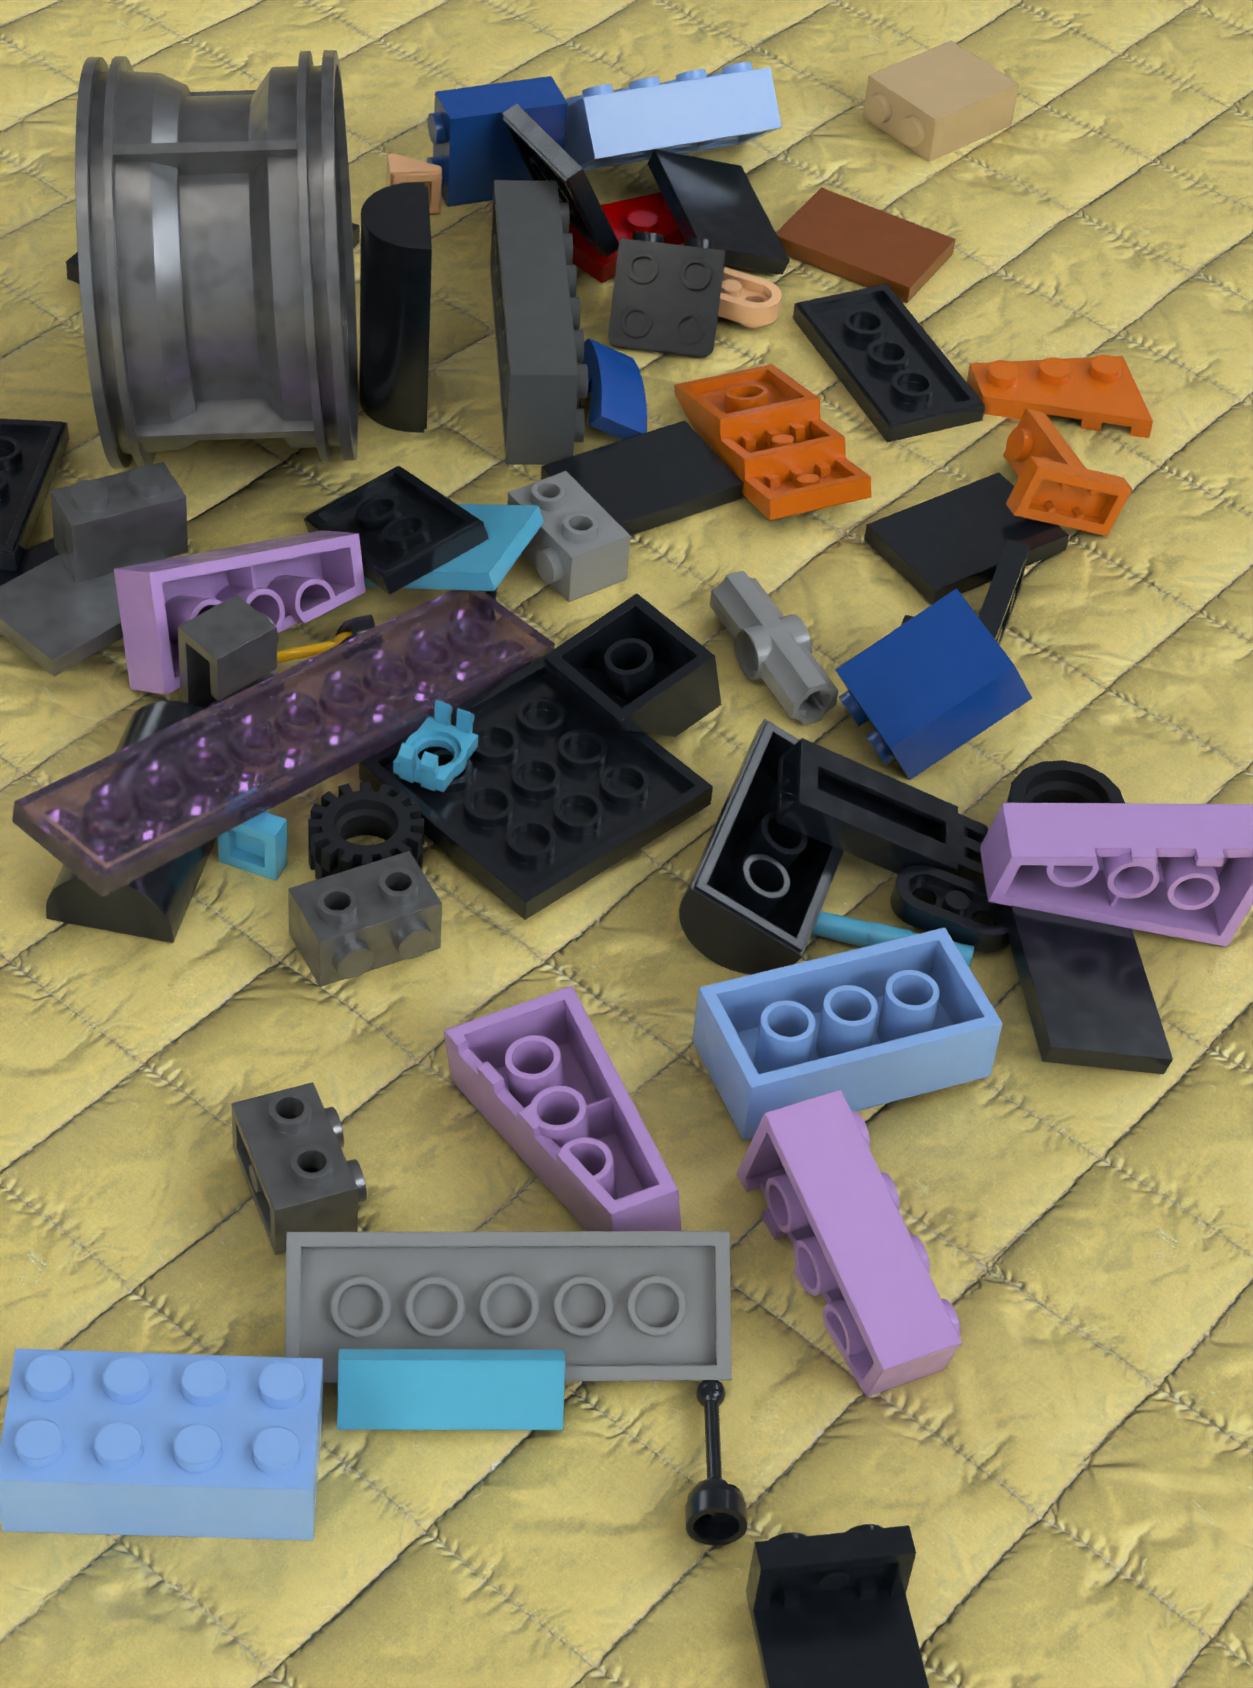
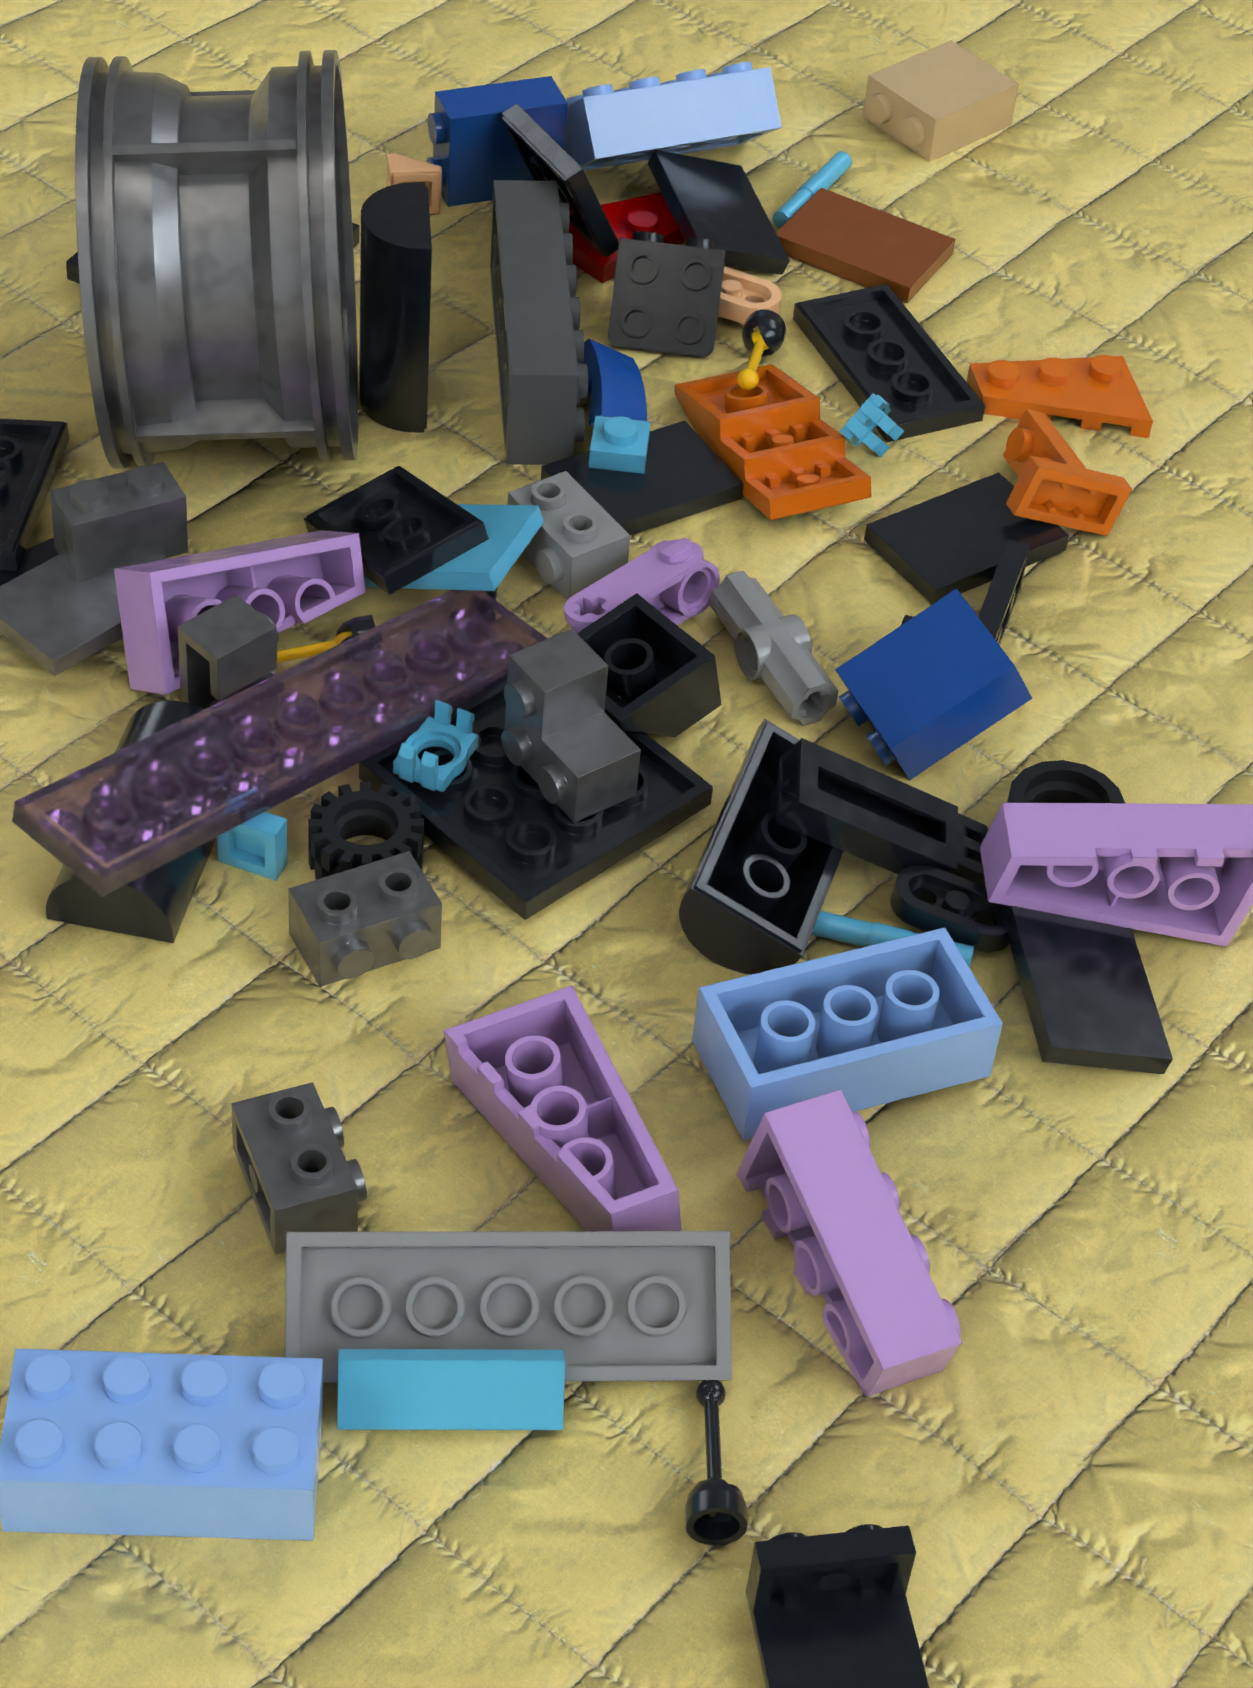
(561, 727): none -> flat silver brick
(619, 444): none -> medium azure plate
(668, 576): none -> lavender piece
(760, 343): none -> black hinge
(822, 179): none -> medium azure piece
(866, 419): none -> medium azure piece

